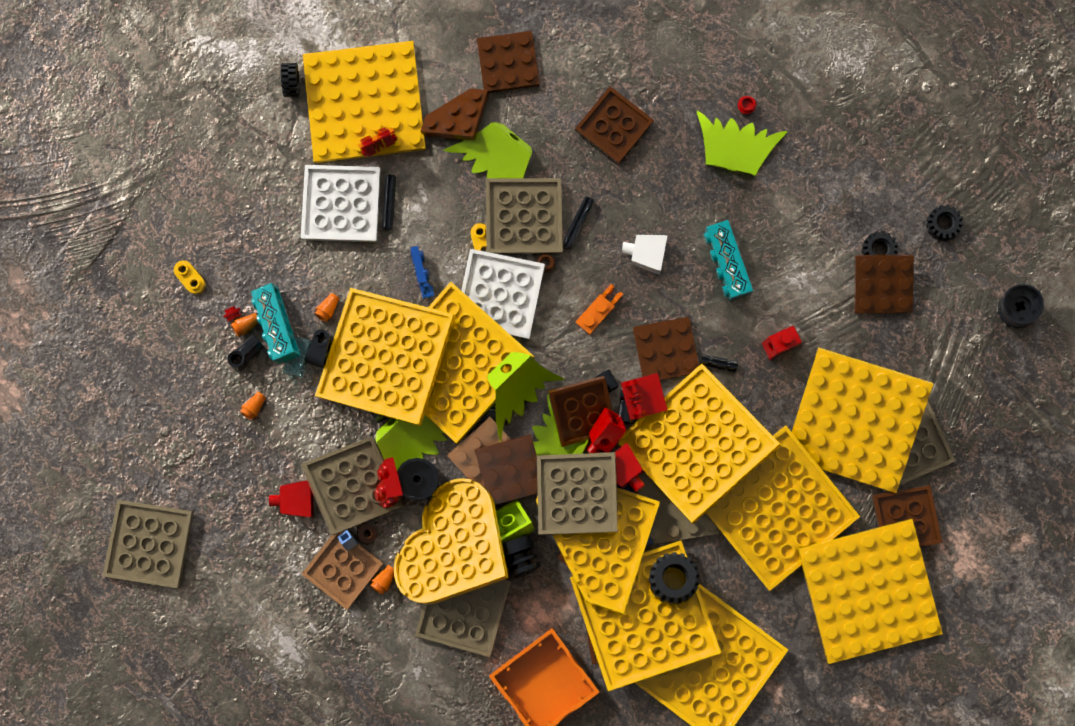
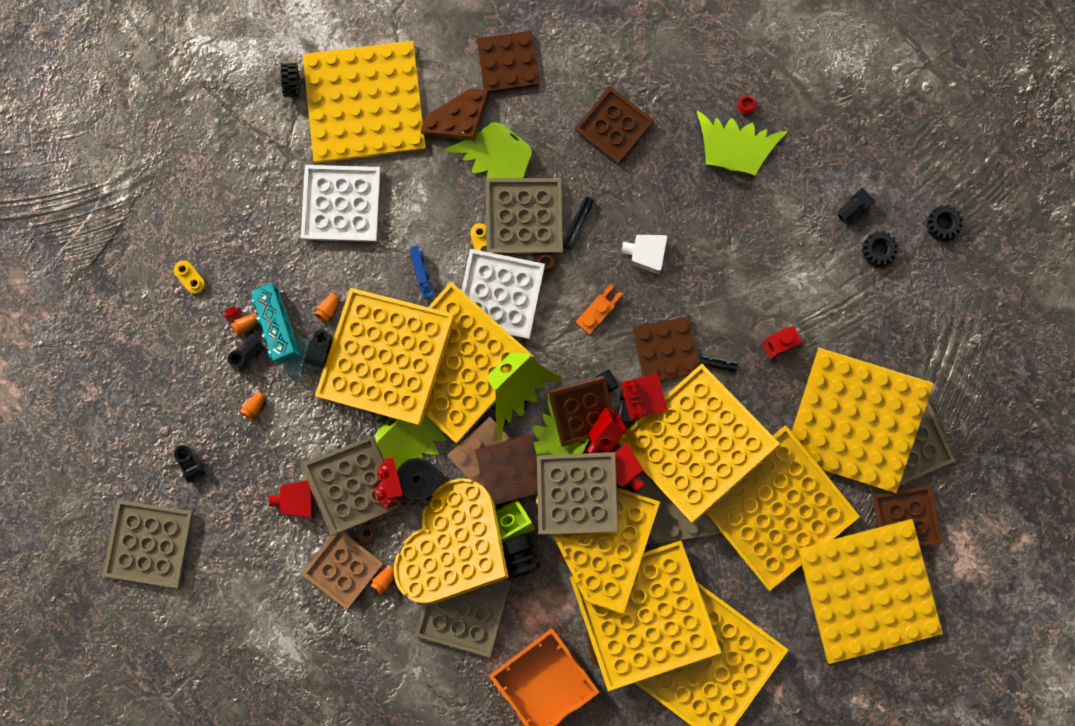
(189, 464): none -> black piece
(347, 540): medium blue piece -> none
(367, 142): red hinge -> none
(389, 201): black axle -> none
(674, 561): black tyre -> none
(728, 260): teal brick -> none
(859, 203): none -> black piece
(883, 283): reddish brown plate -> none
(1031, 305): black wheel -> none

